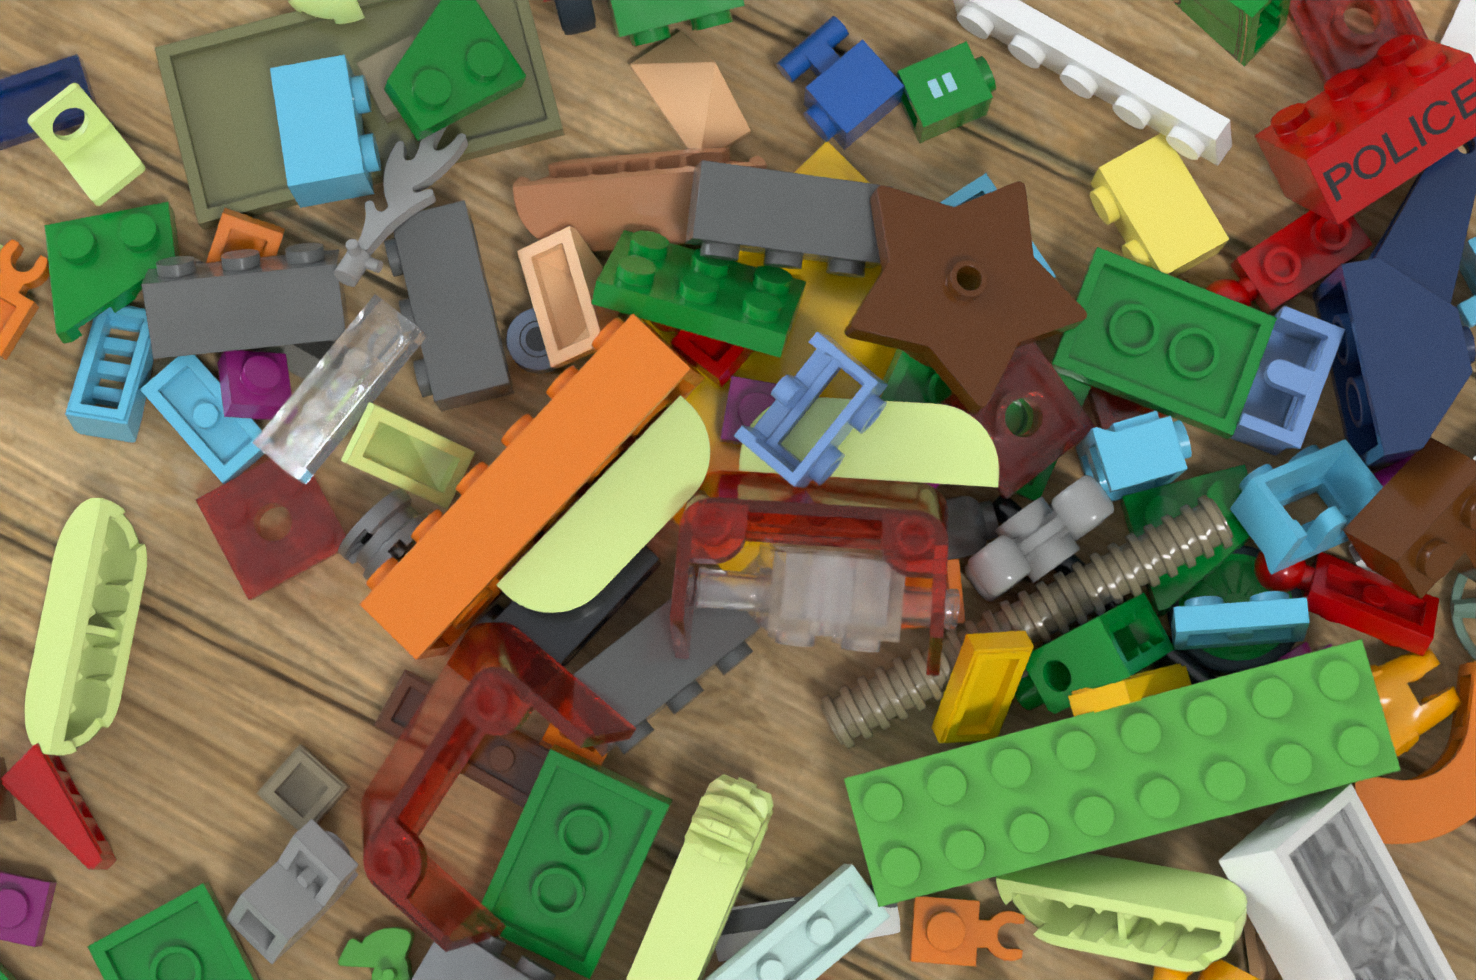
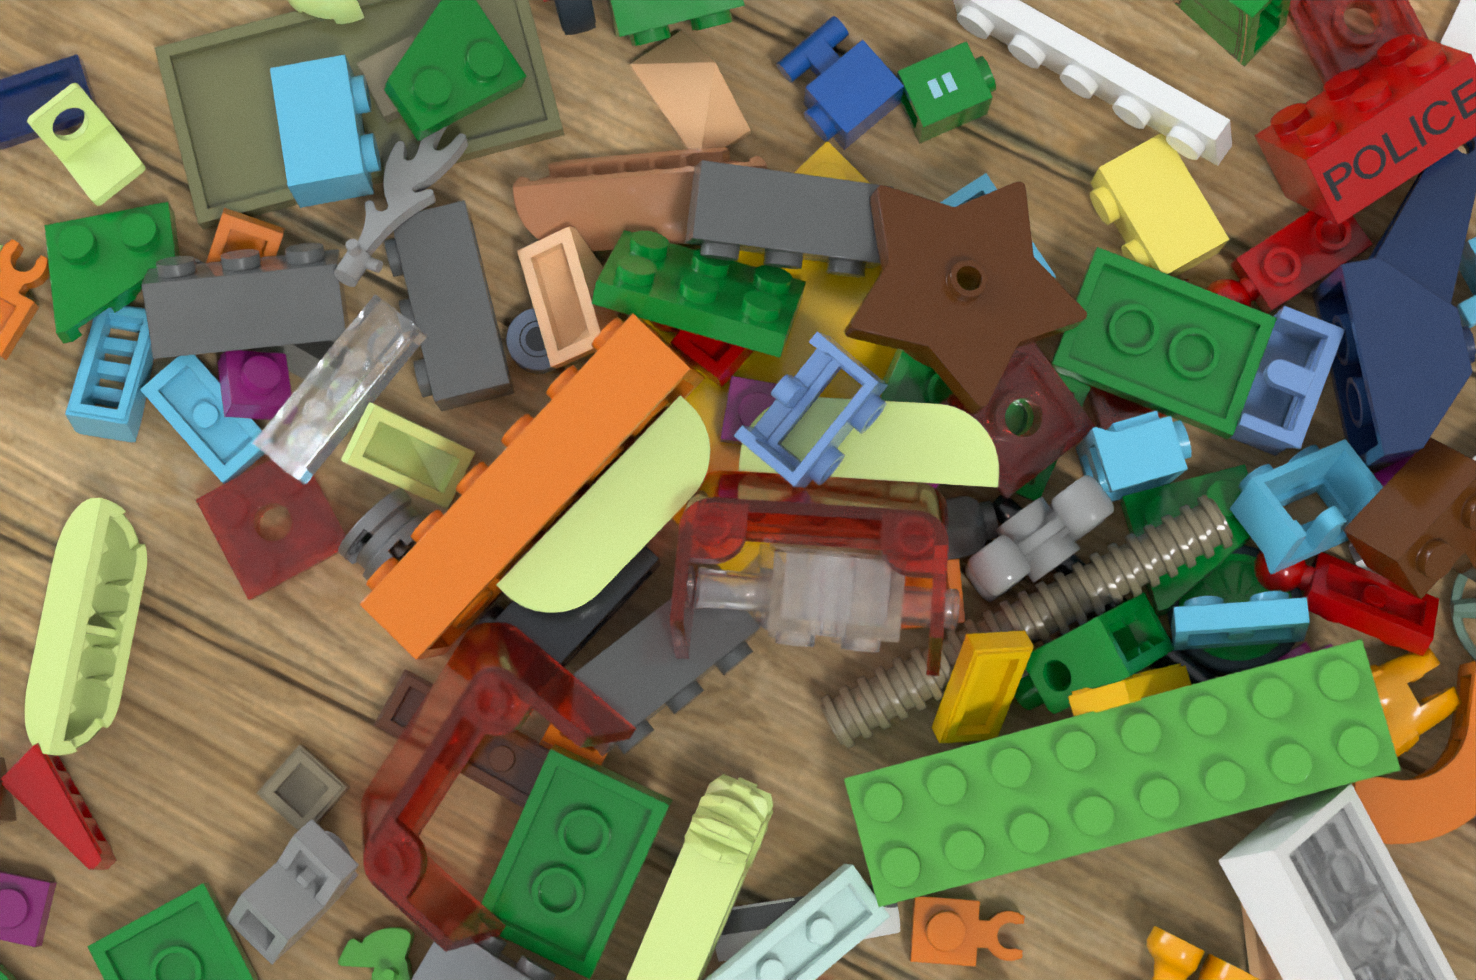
(1130, 910): yellowish green brick -> none

